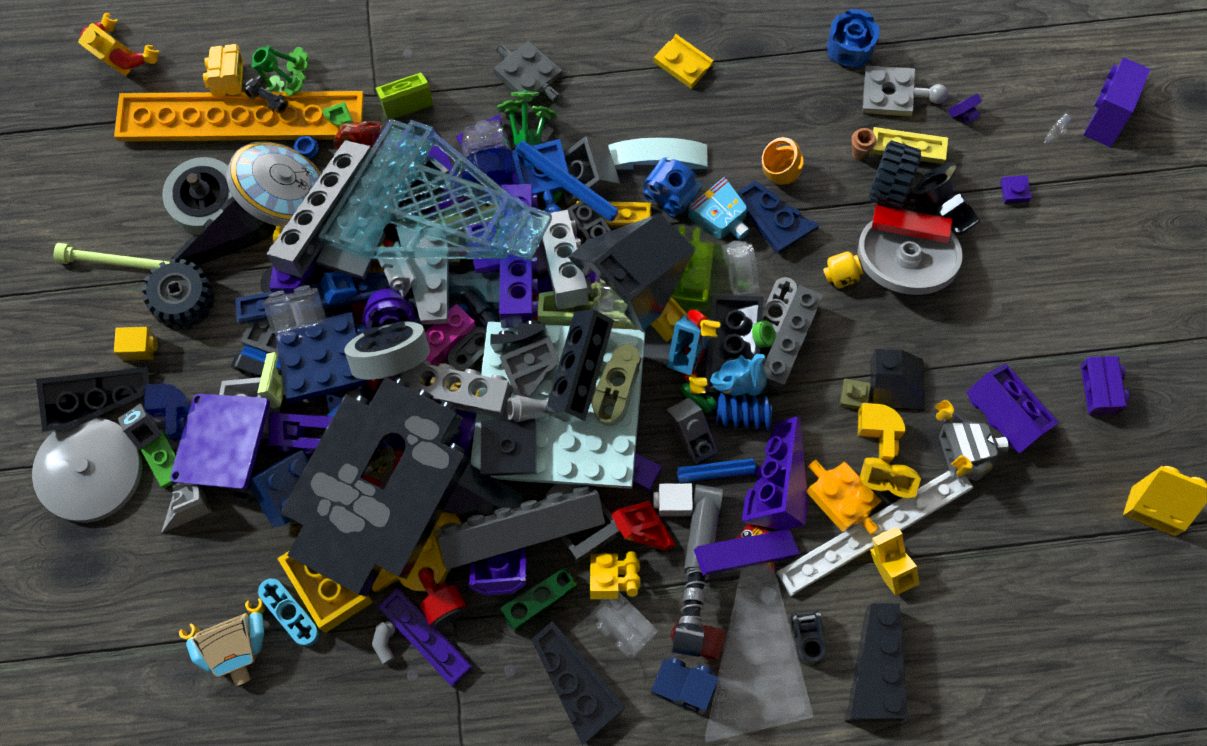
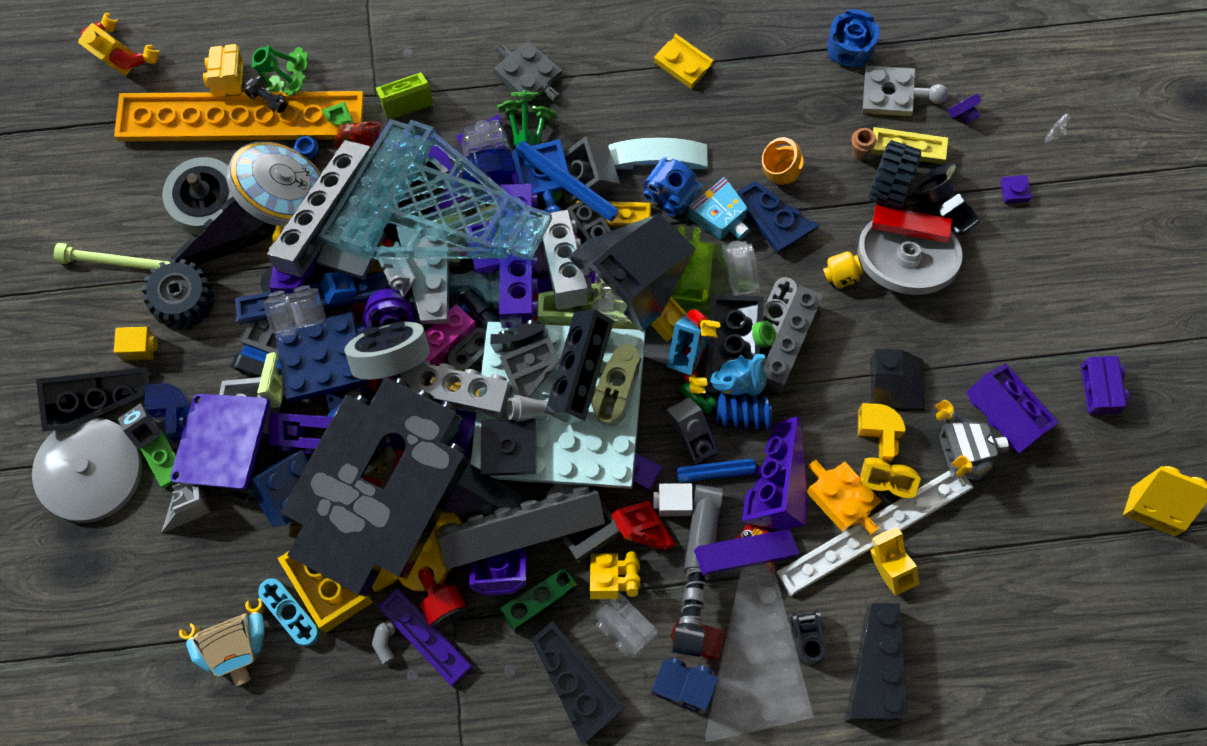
(854, 393): olive tile -> none
(1116, 101): dark purple wedge -> none

